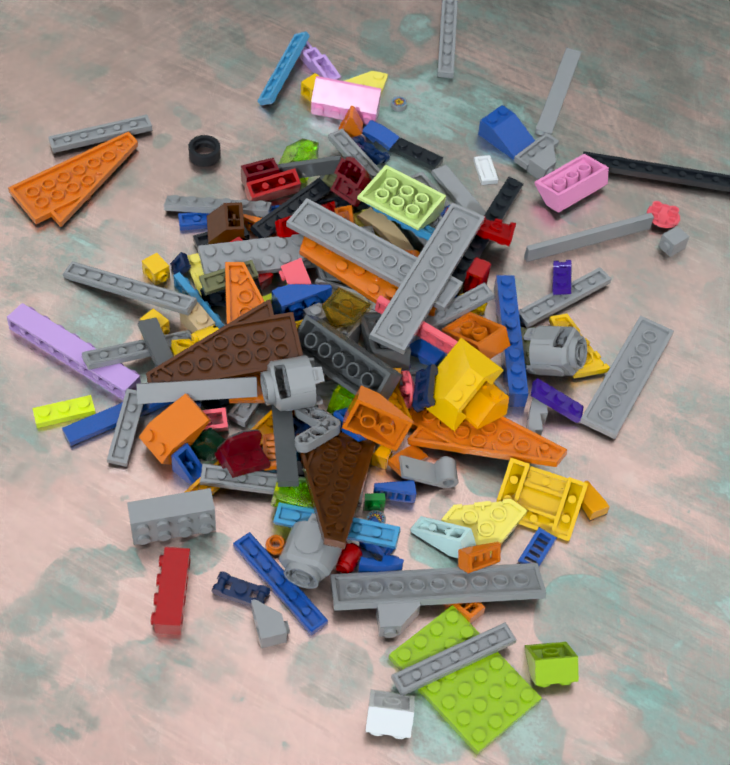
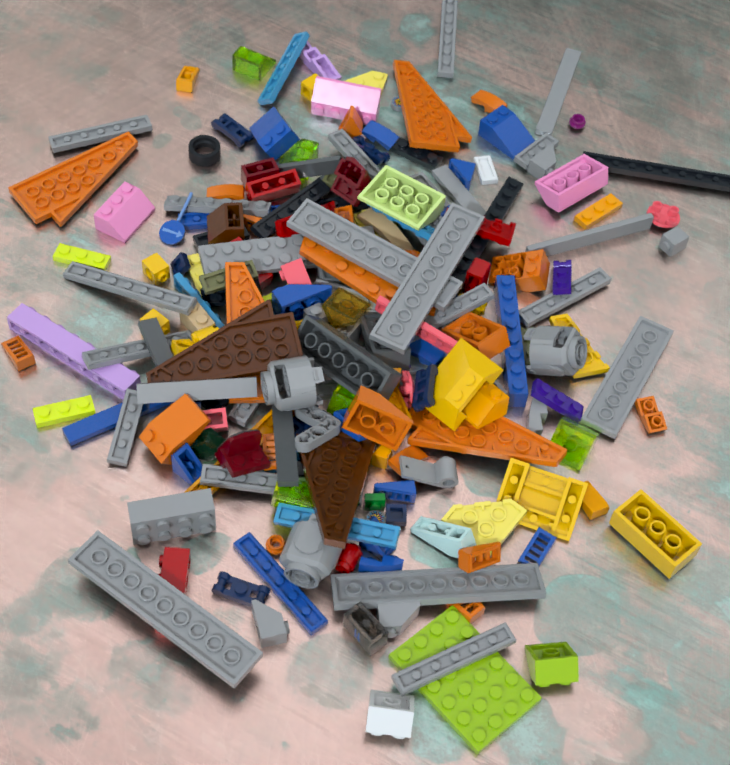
(23, 362): none -> orange slope
(67, 254): none -> neon yellow plate
(123, 212): none -> bright pink slope
(166, 609): none -> light grey plate
(173, 230): none -> blue piece
(187, 79): none -> light orange slope
(230, 191): none -> orange slope
(232, 129): none -> dark blue plate
(251, 63): none -> clear neon green slope
(274, 133): none -> blue slope
(365, 628): none -> clear smoke brick
(396, 514): none -> dark blue plate
(425, 115): none -> orange wing
(463, 171): none -> blue slope
(487, 100): none -> orange slope
(529, 269): none -> orange slope
(576, 439): none -> clear neon green slope
(577, 121): none -> magenta plate
(598, 211): none -> light orange plate
(649, 414): none -> orange slope
(655, 533): none -> yellow brick

